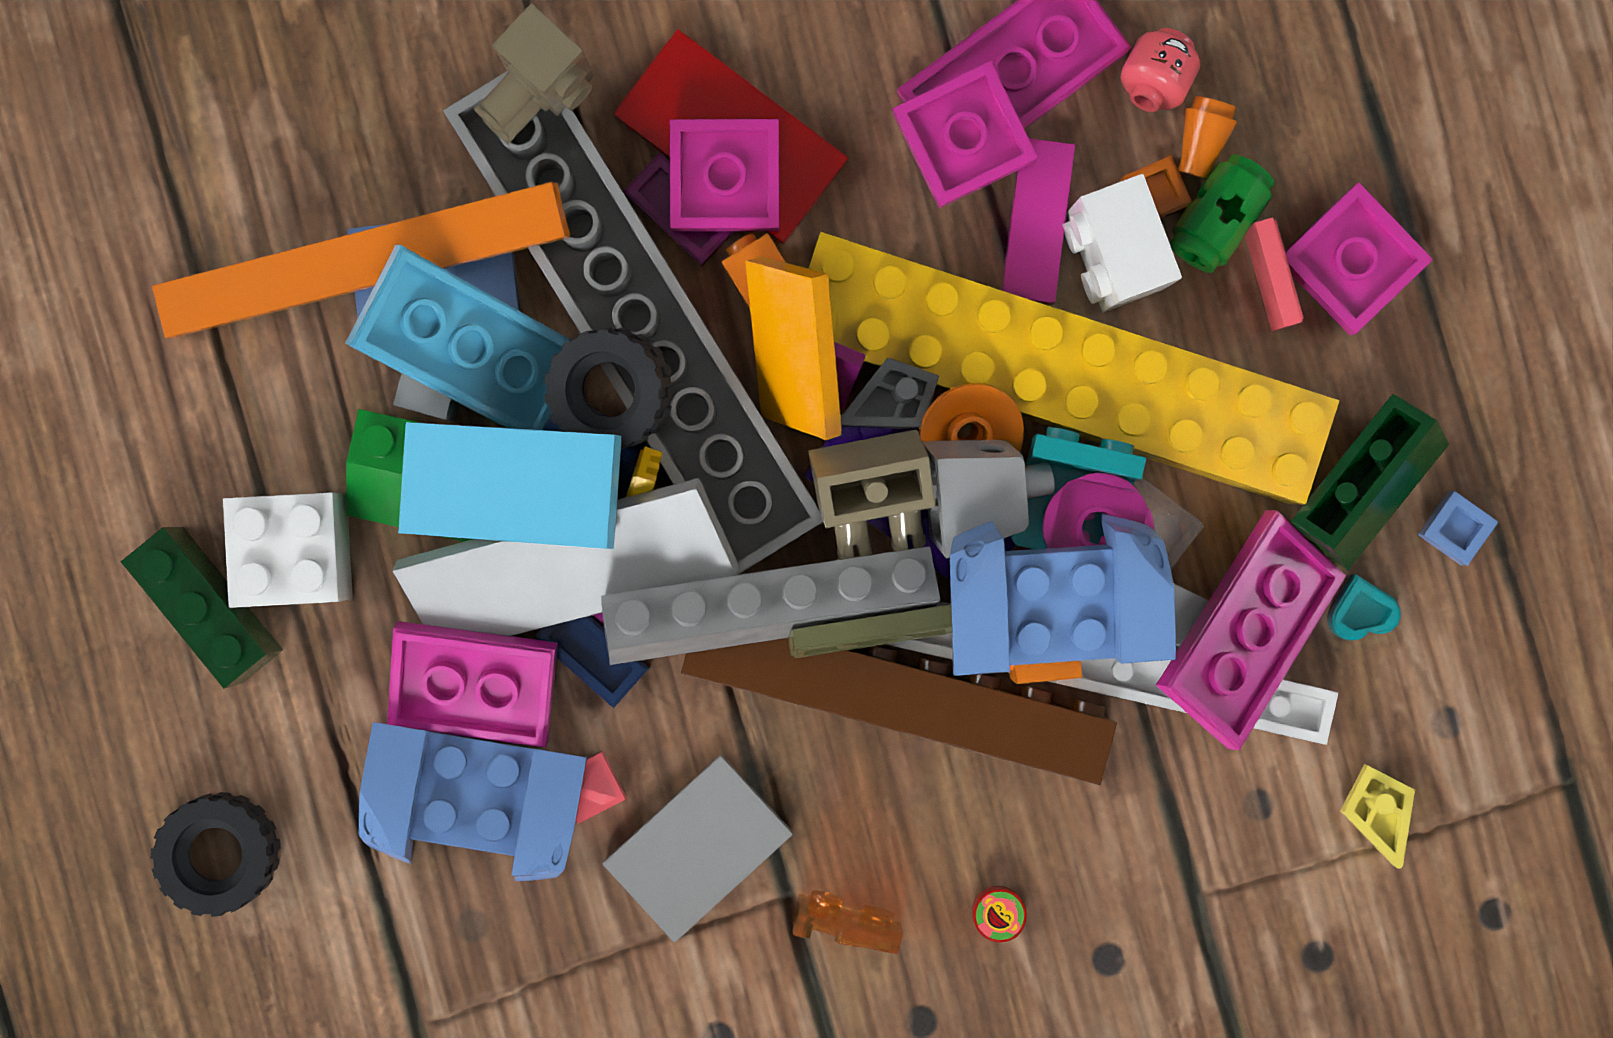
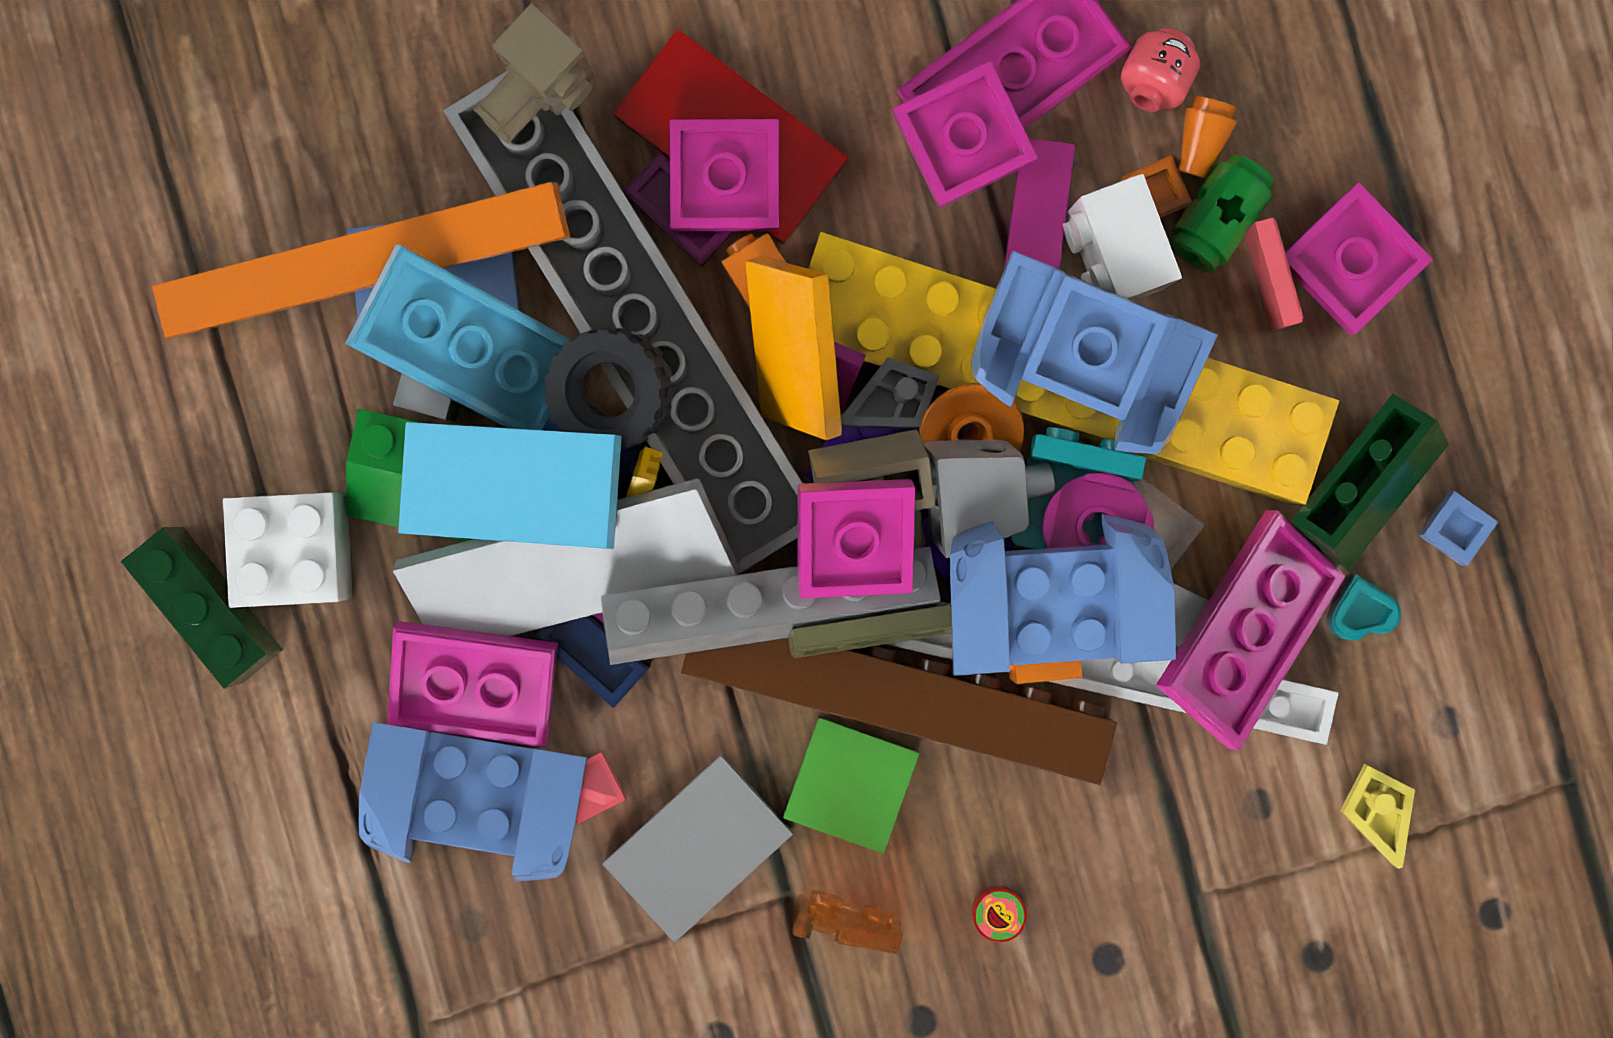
(174, 864): black tyre -> none
(851, 784): none -> bright green tile
(855, 538): none -> dark pink plate
(1090, 351): none -> medium blue piece

